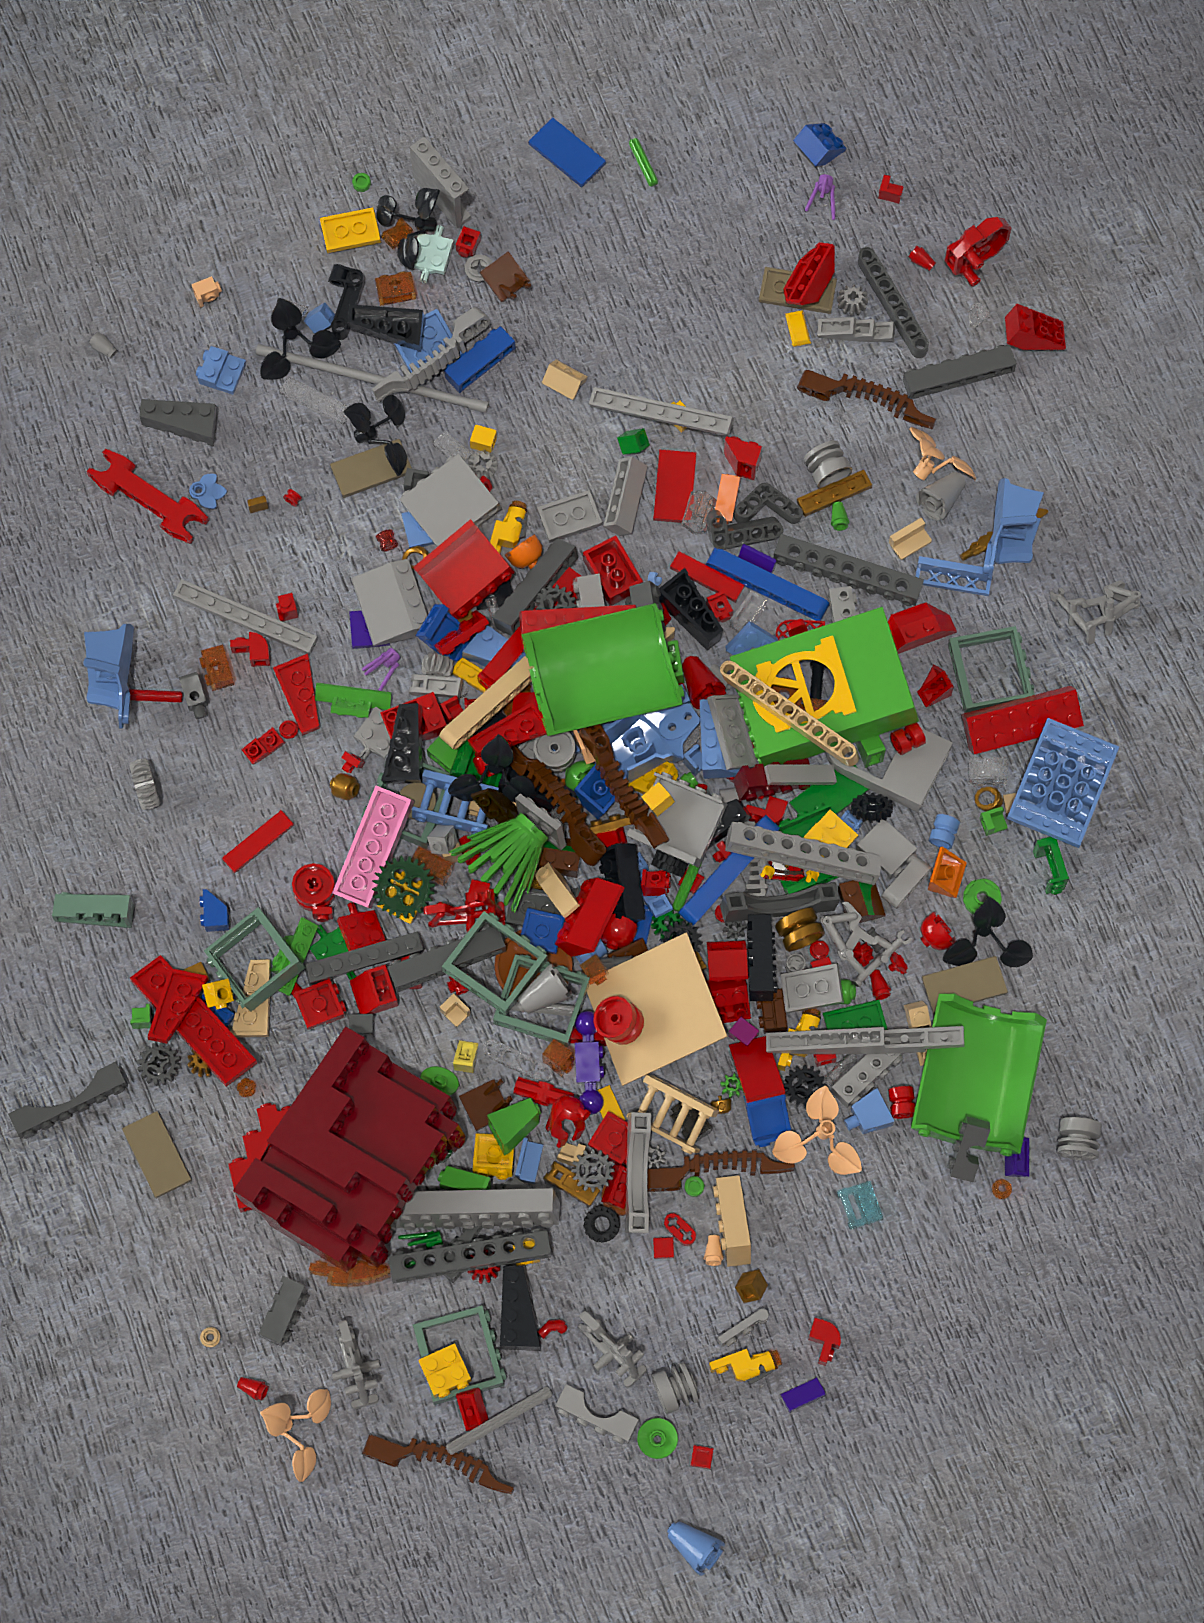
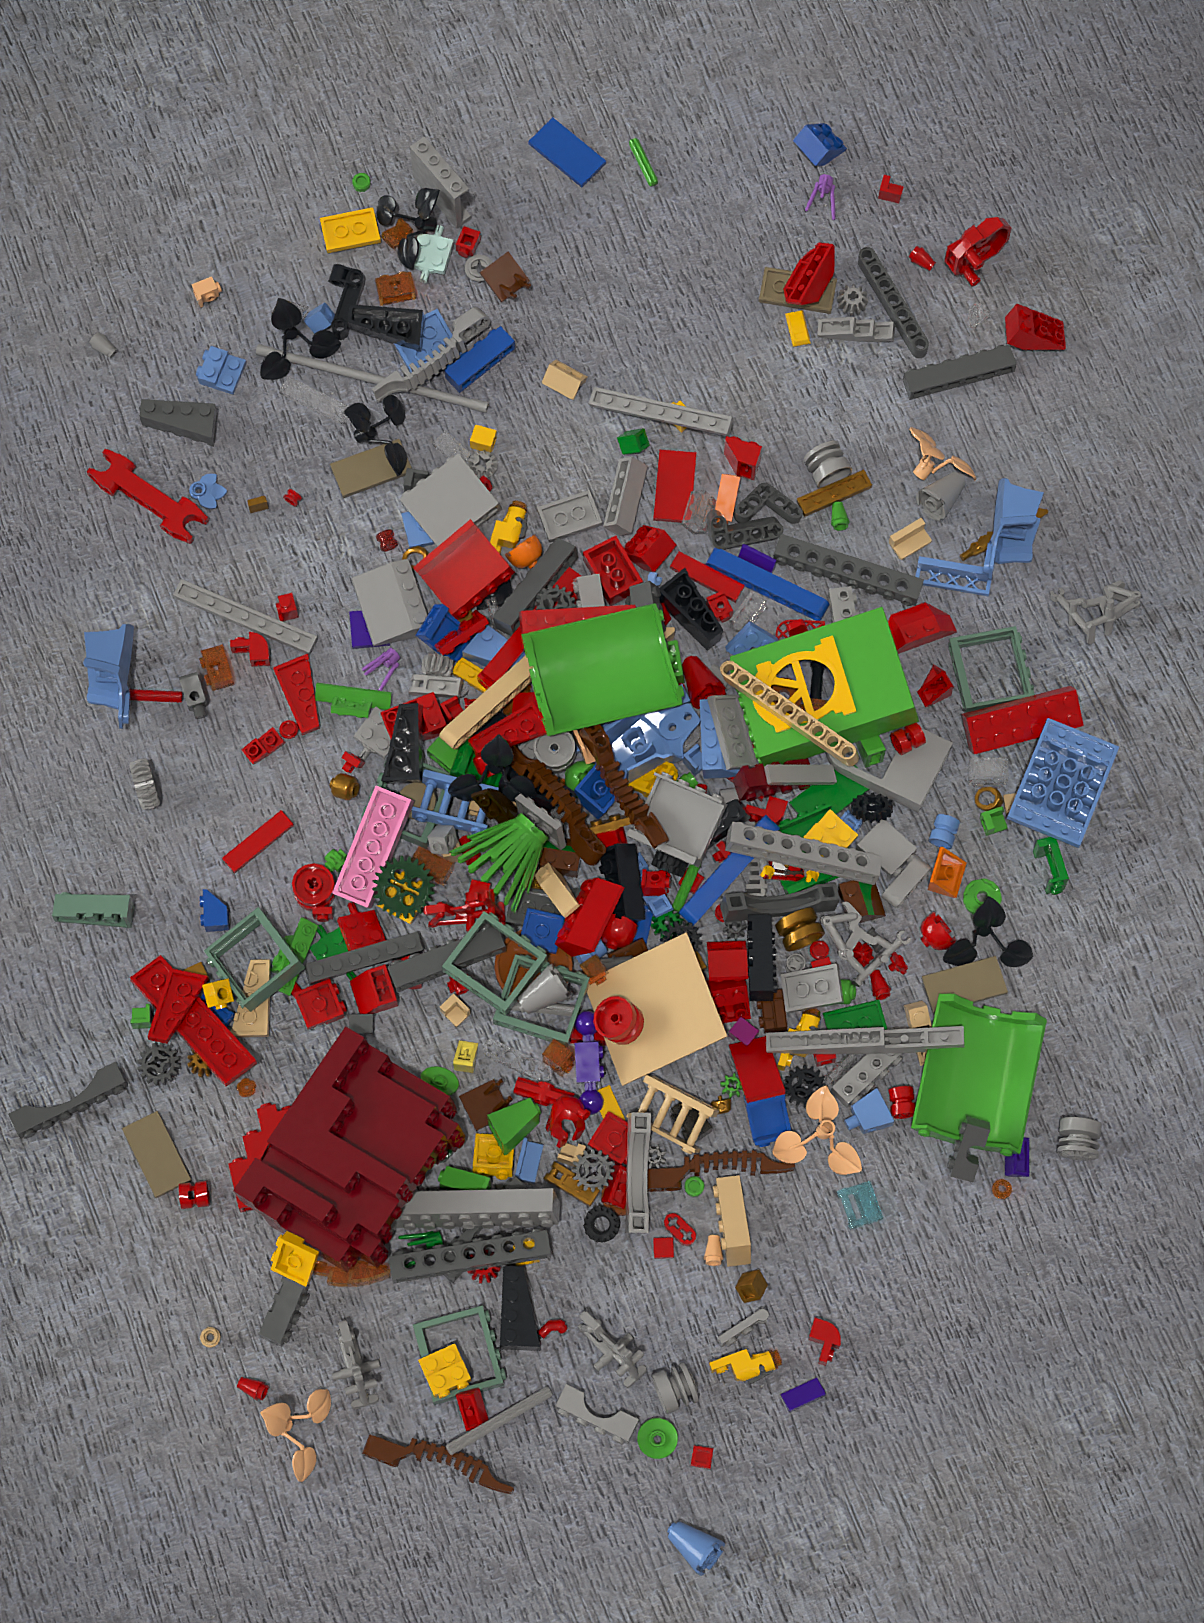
(201, 1195): none -> red wheel
(294, 1258): none -> yellow plate
(335, 860): none -> bright green gear
(649, 547): none -> red slope
(658, 799): yellow panel -> none
(825, 387): reddish brown piece -> none

